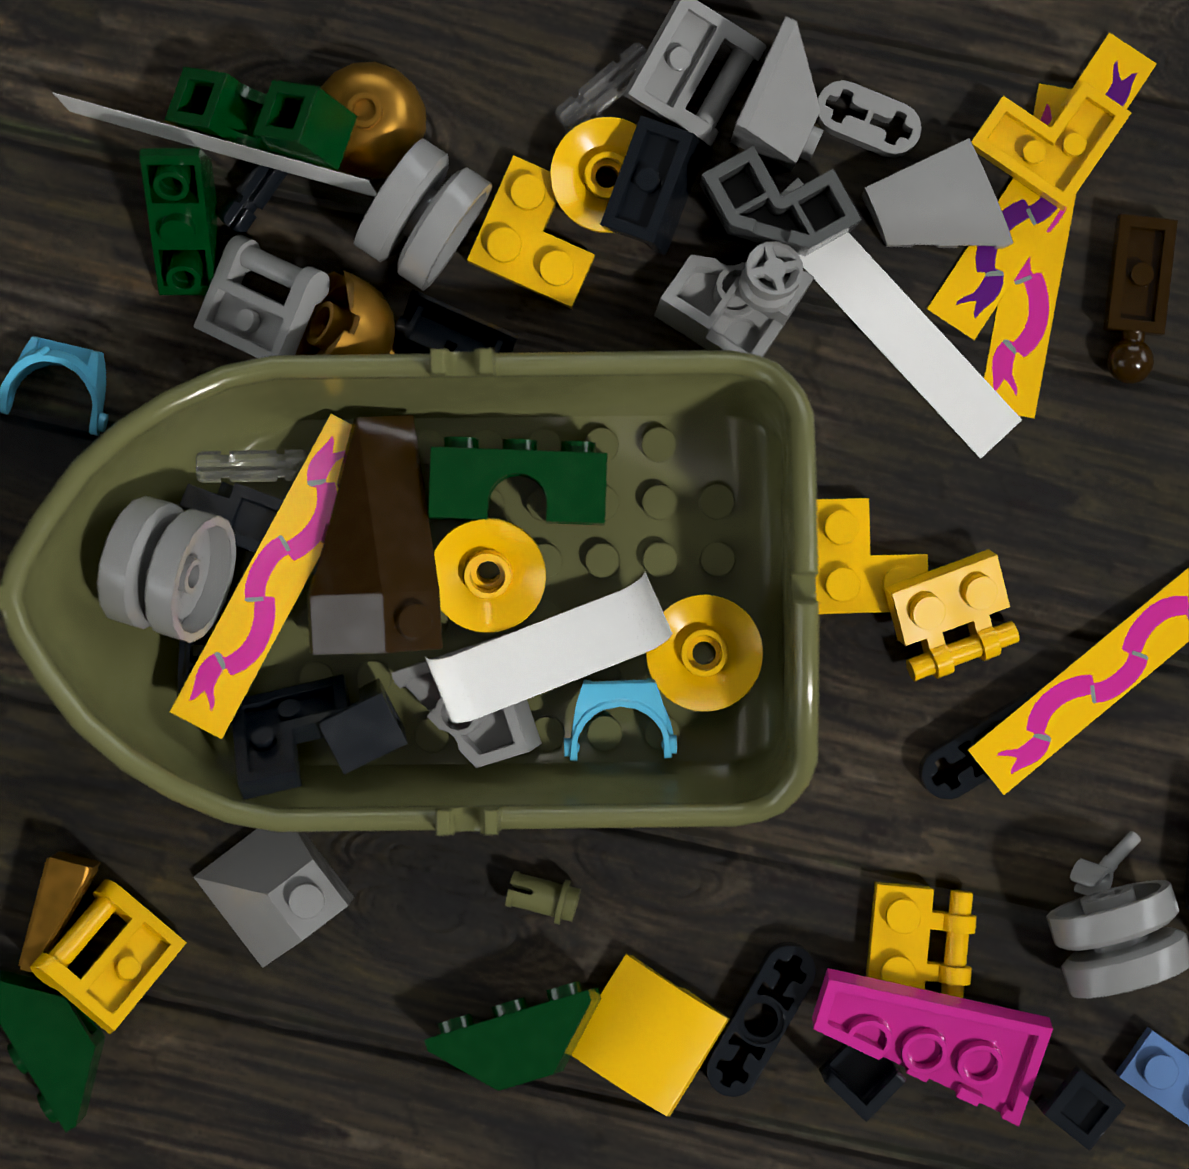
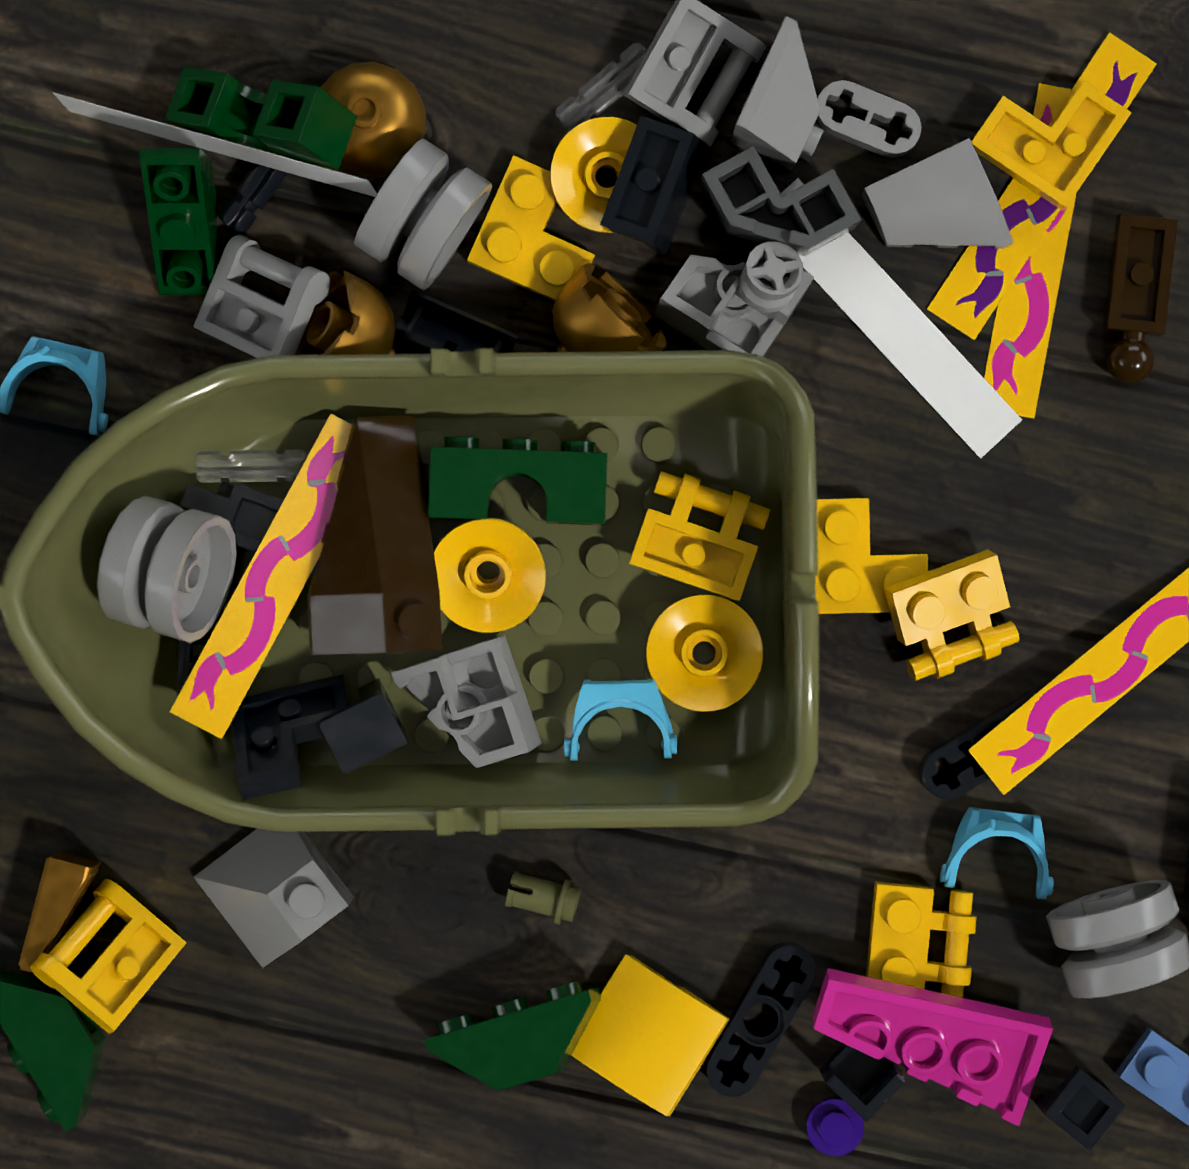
(551, 652): white sticker -> none
(601, 316): none -> pearl gold cylinder
(694, 553): none -> yellow plate
(834, 1127): none -> dark purple plate
(985, 823): none -> medium azure helmet
(1099, 877): light grey hand -> none

